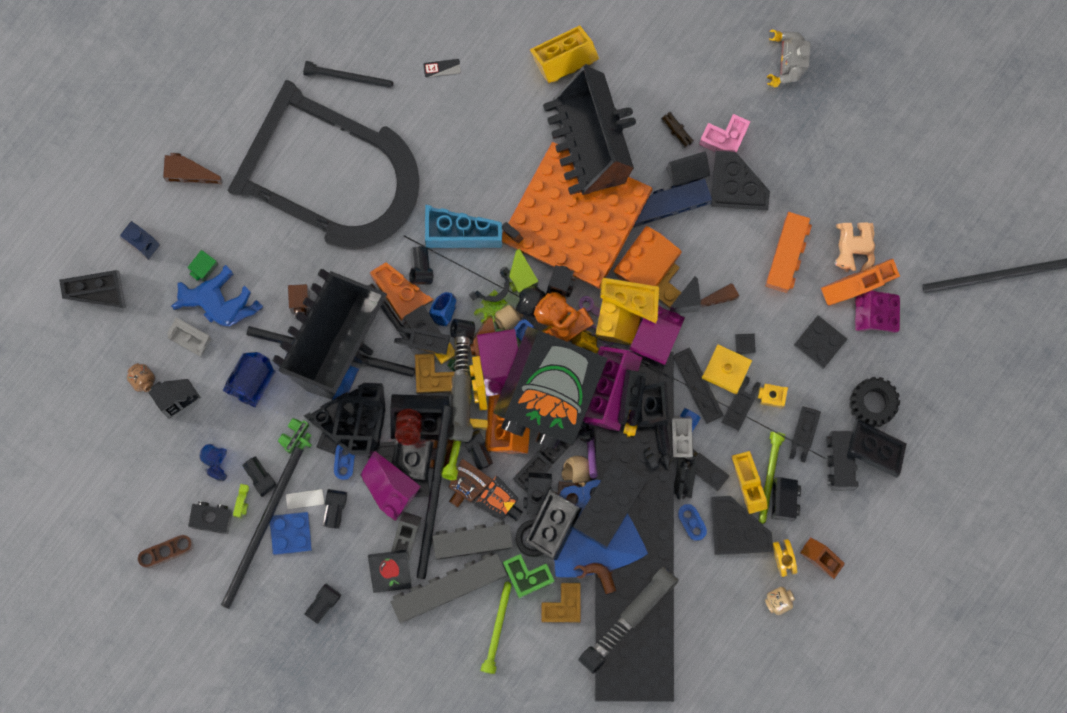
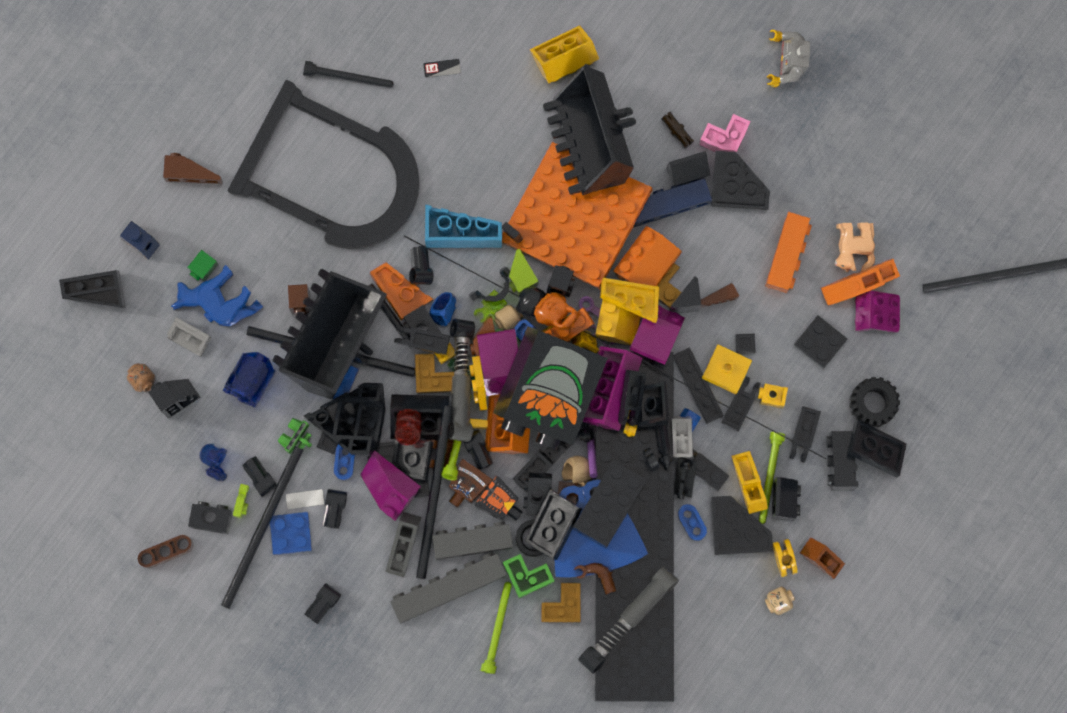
(389, 571): black tile -> none

